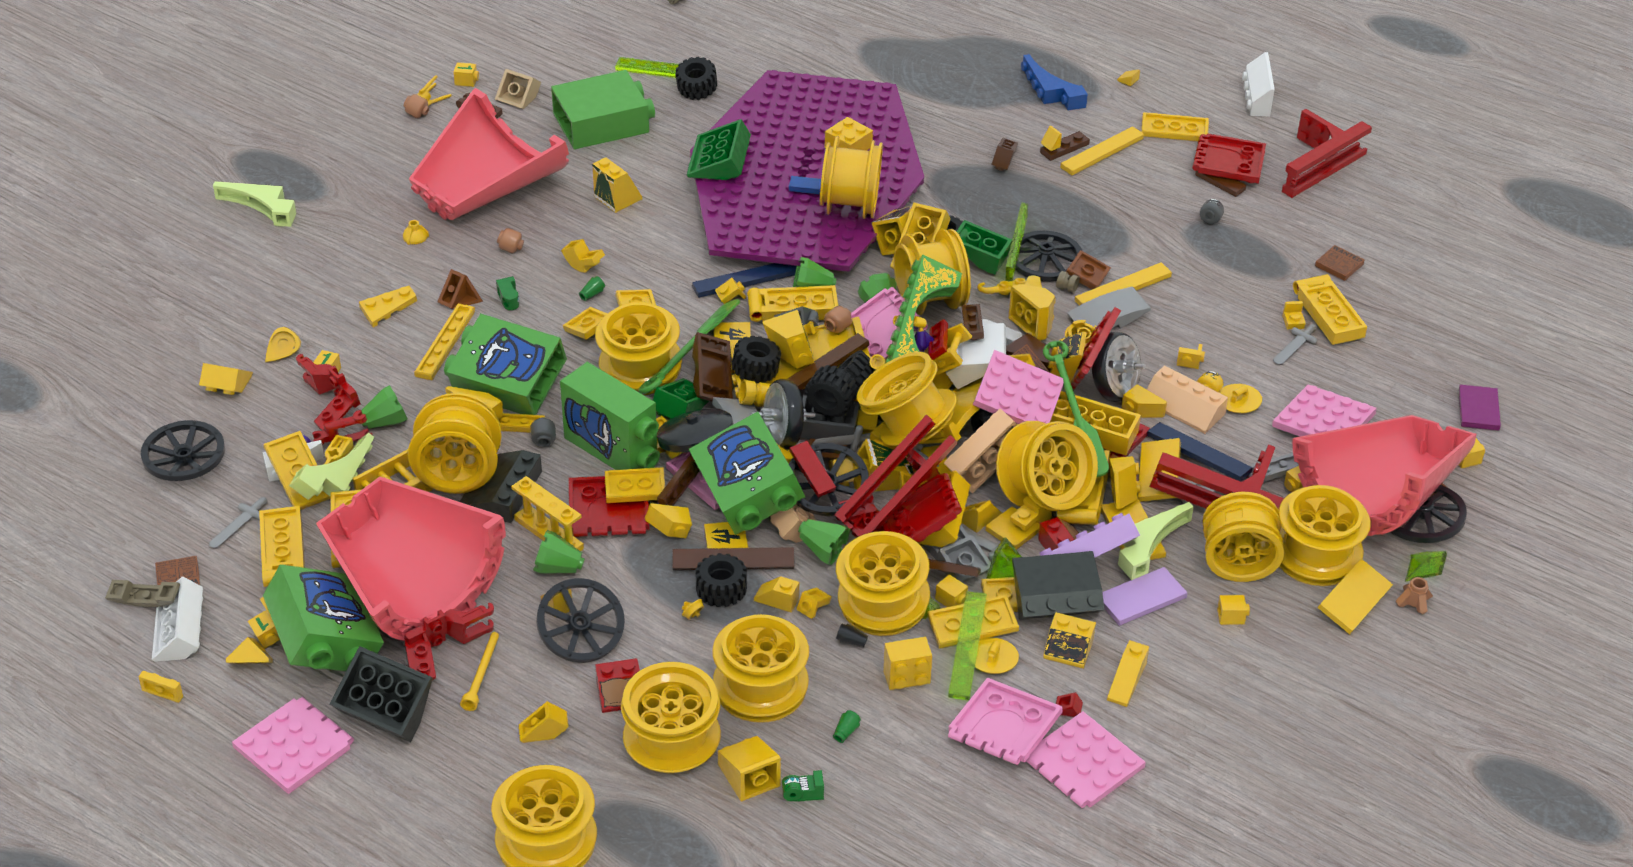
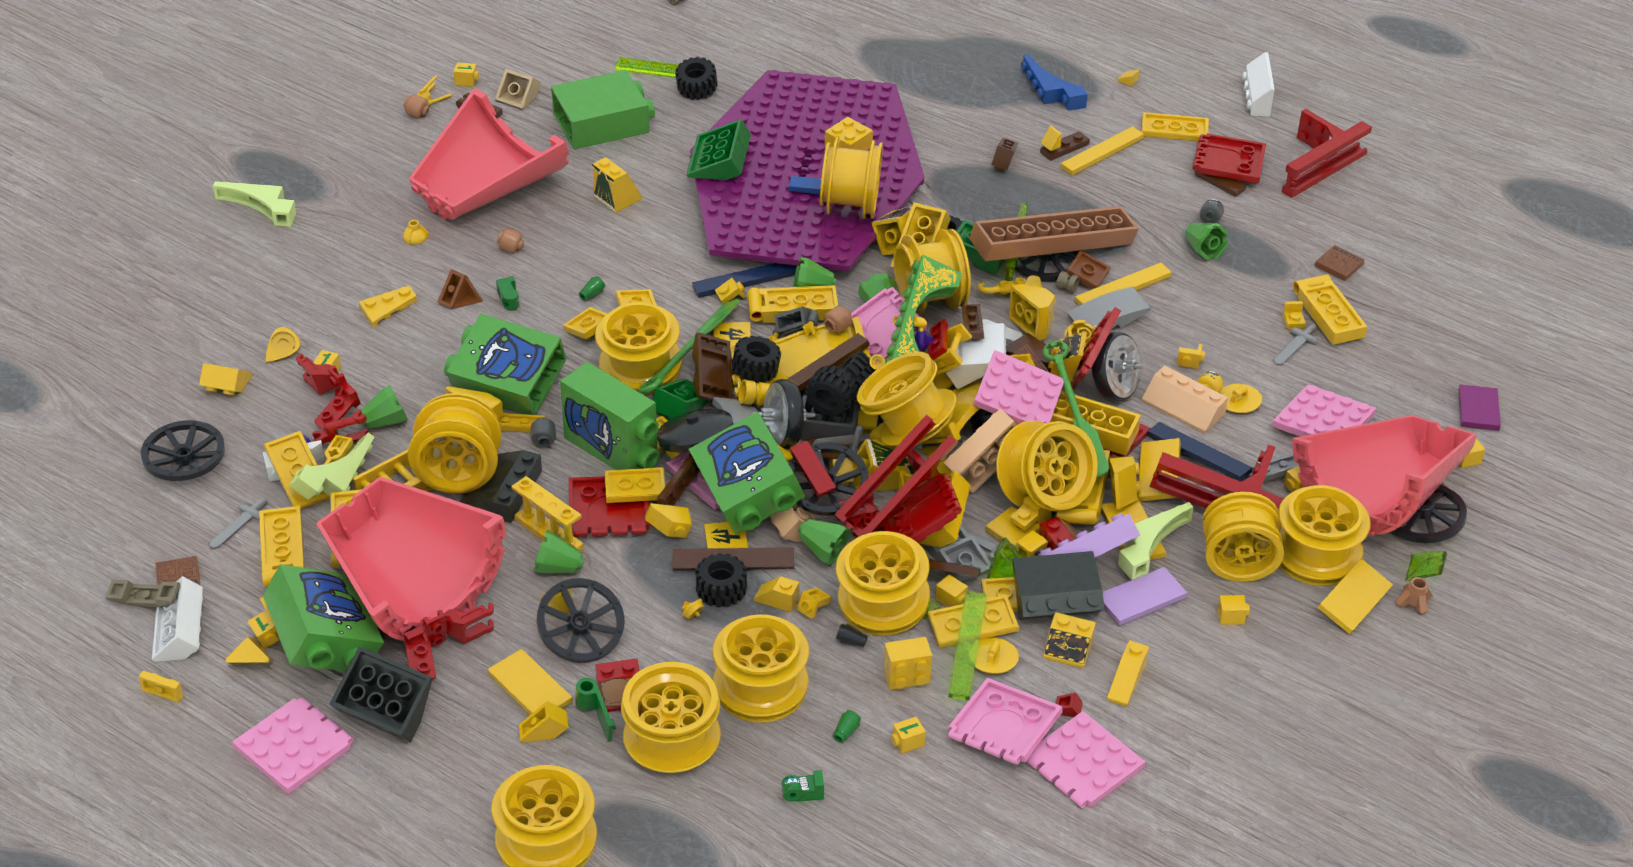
(444, 342): yellow tile -> none
(470, 699): yellow piece -> none
(528, 682): none -> yellow tile
(580, 256): yellow brick -> none
(589, 698): none -> green door
(750, 767): yellow slope -> none
(791, 338): yellow slope -> none
(908, 735): none -> yellow brick
(979, 515): yellow slope -> none
(1031, 544): none -> yellow brick
(1053, 233): none -> nougat brick
(1144, 403): yellow slope -> none
(1207, 239): none -> bright green cone

